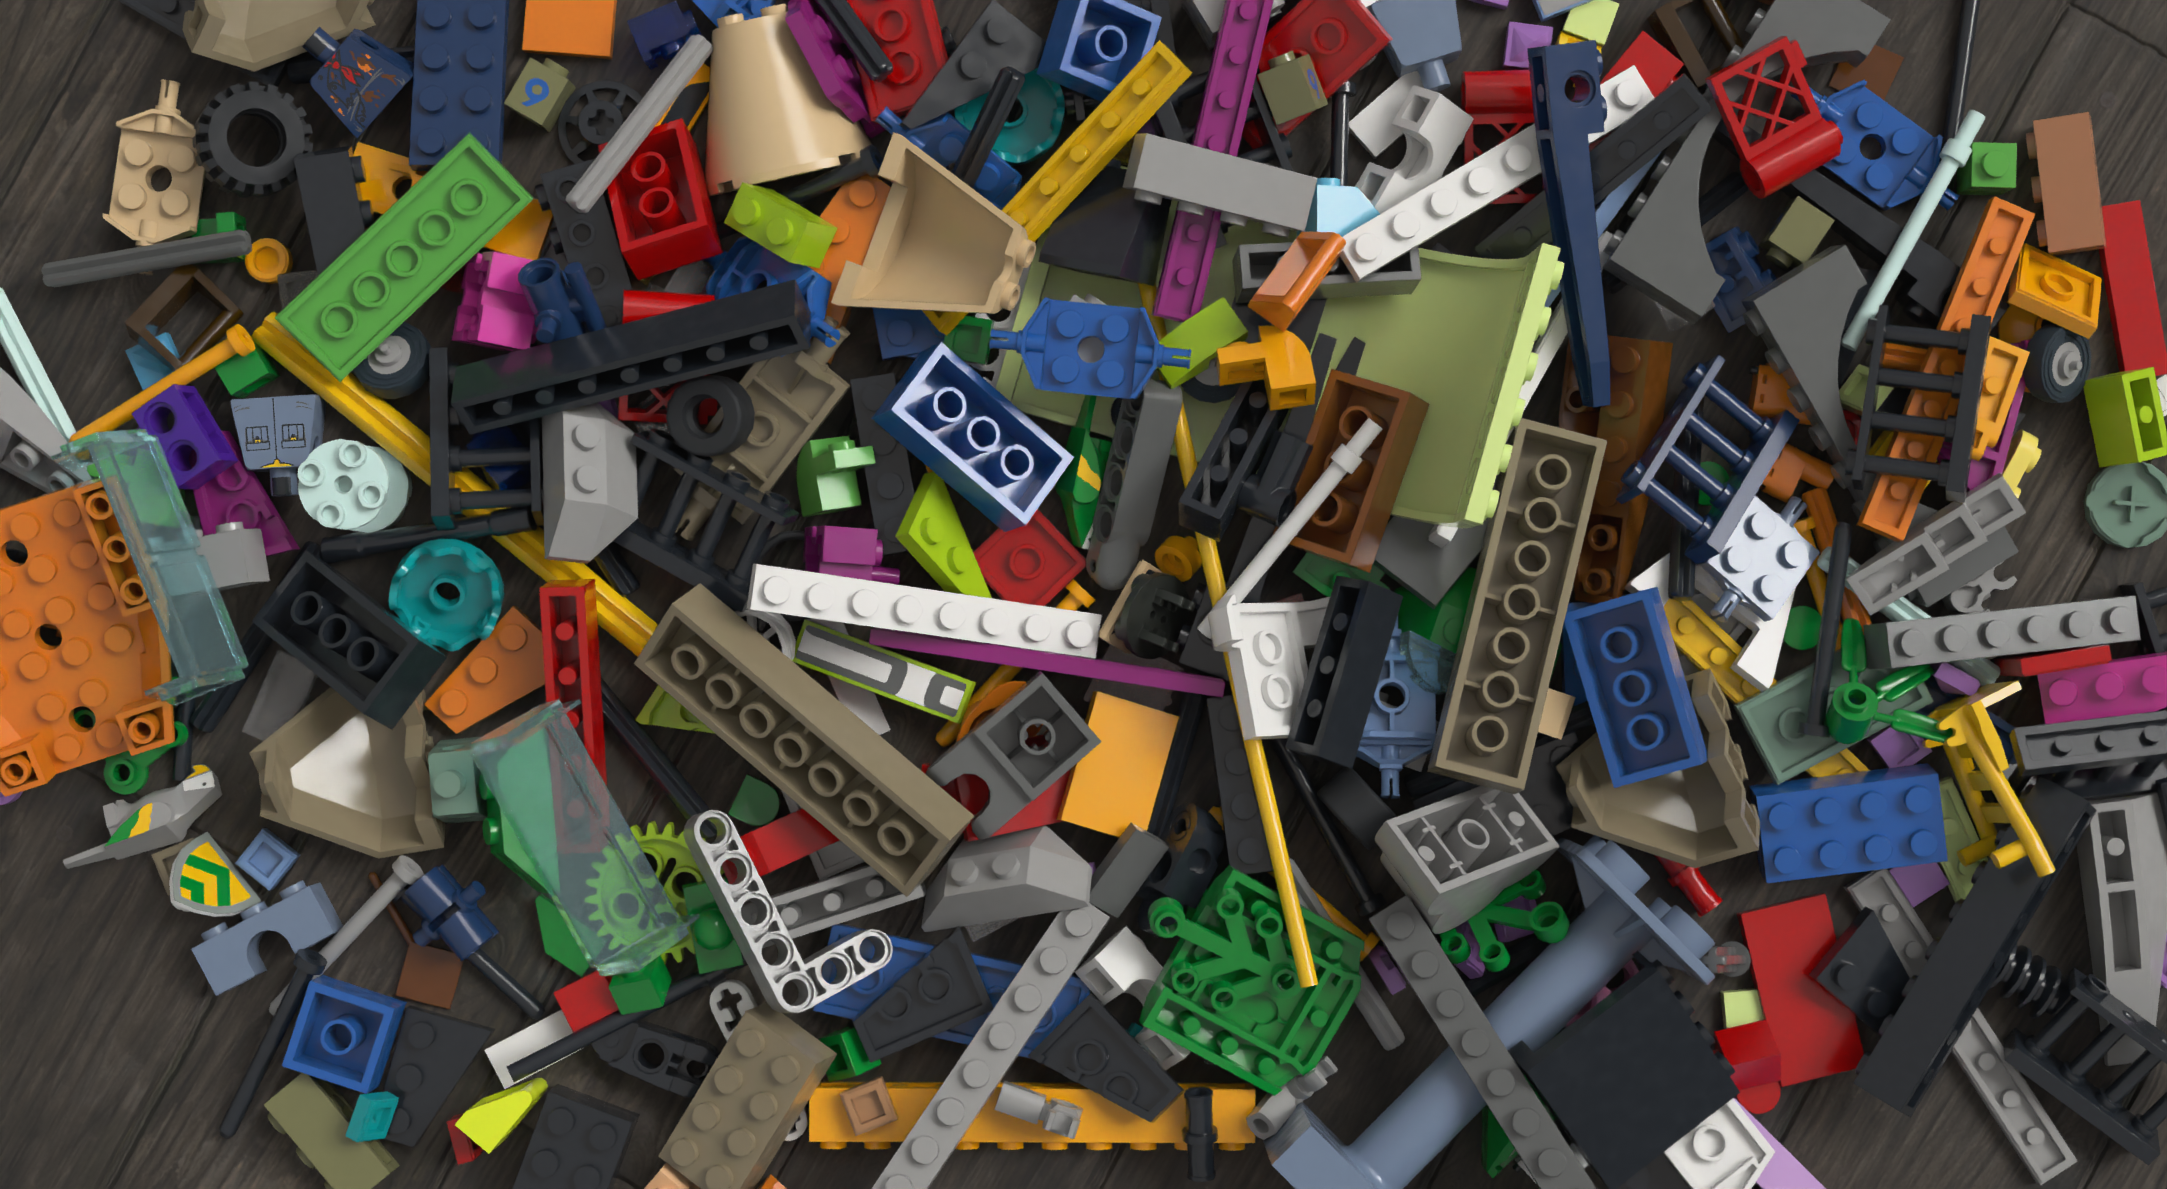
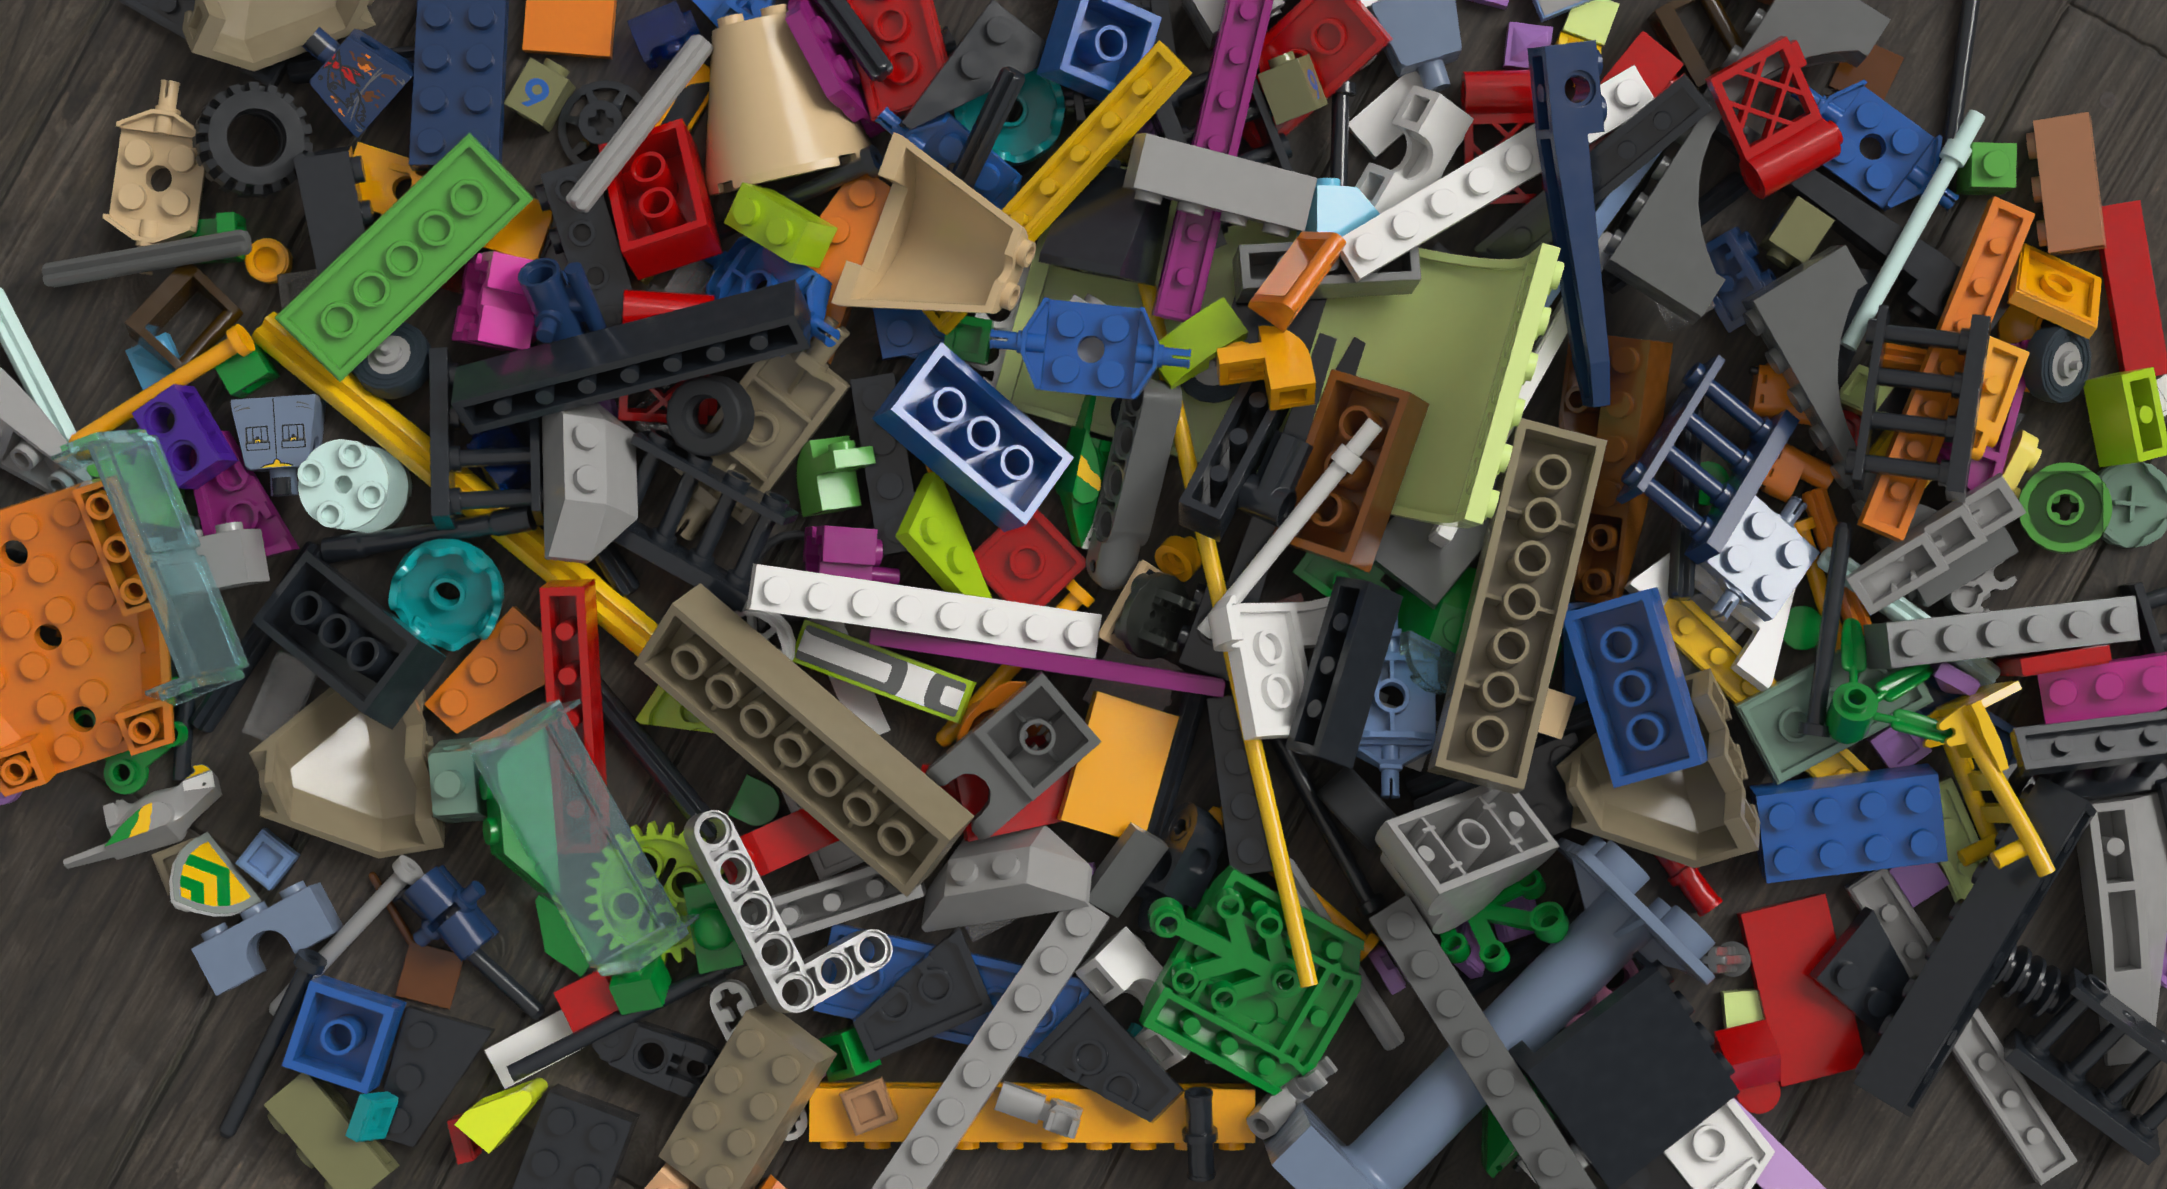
(2083, 489): none -> bright green brick

